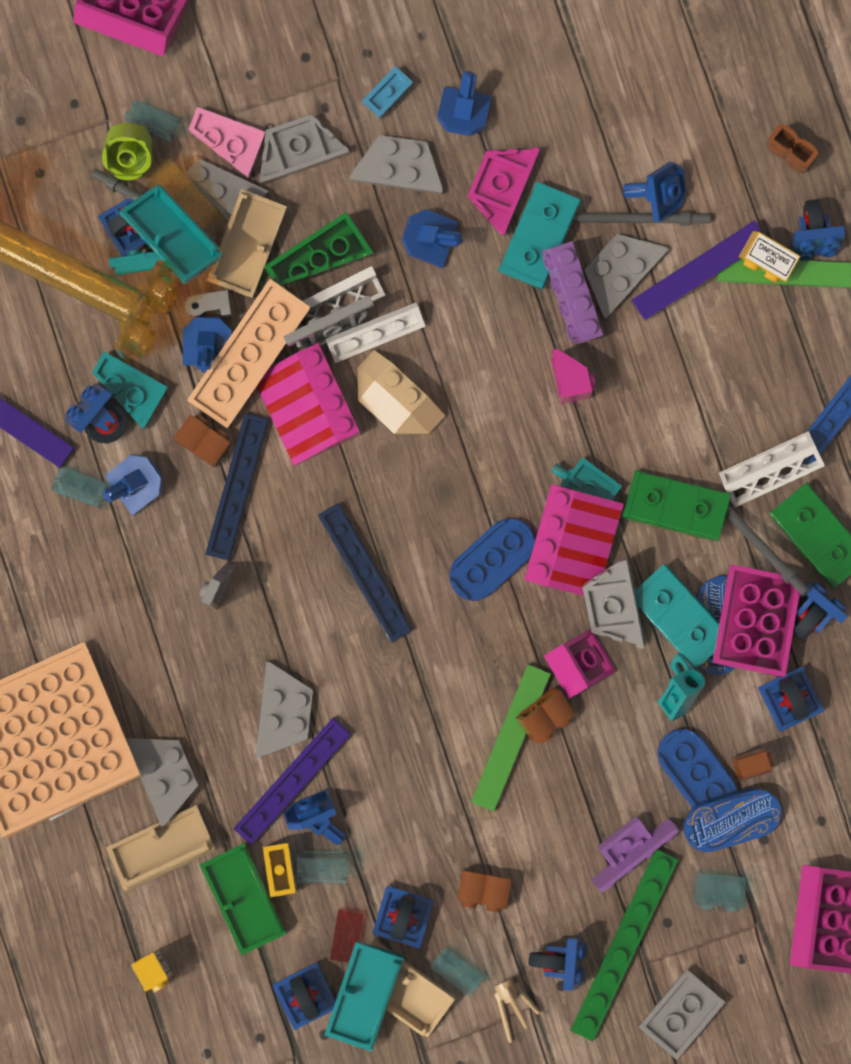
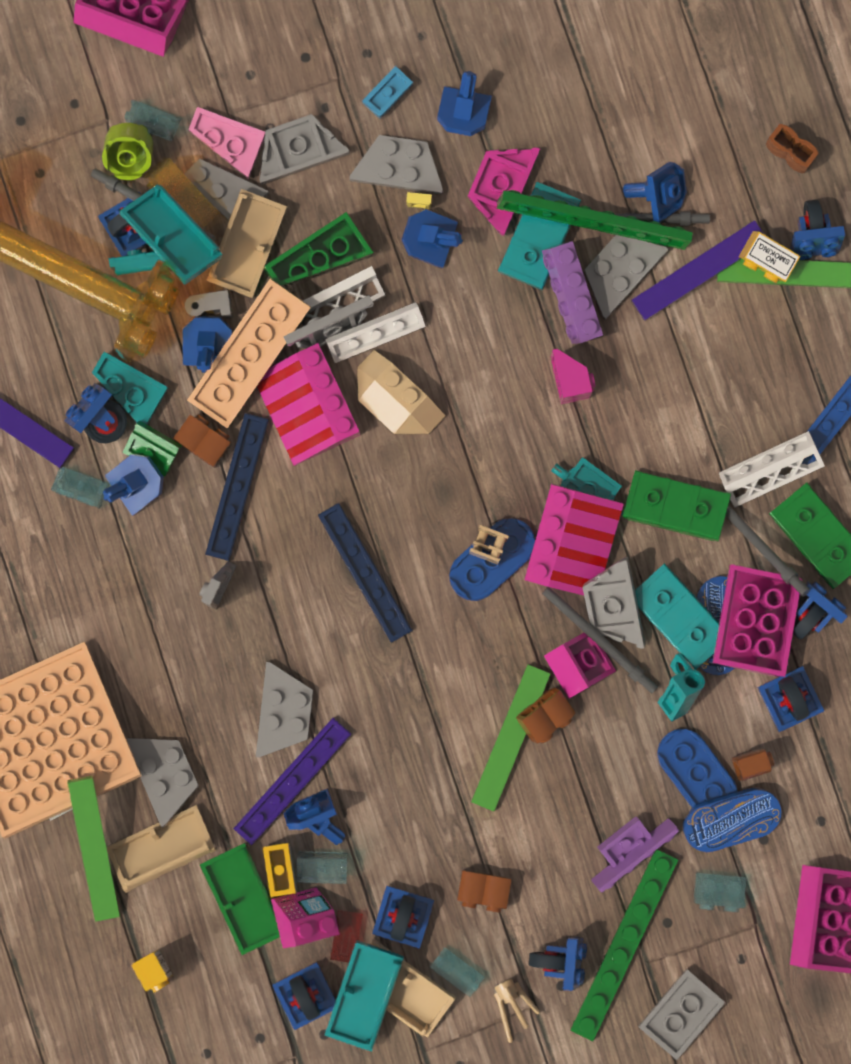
(93, 848): none -> bright green tile
(152, 443): none -> green plate
(304, 918): none -> dark pink slope
(419, 200): none -> light yellow tile
(495, 550): none -> tan piece
(600, 221): none -> green plate
(636, 673): none -> dark grey bar

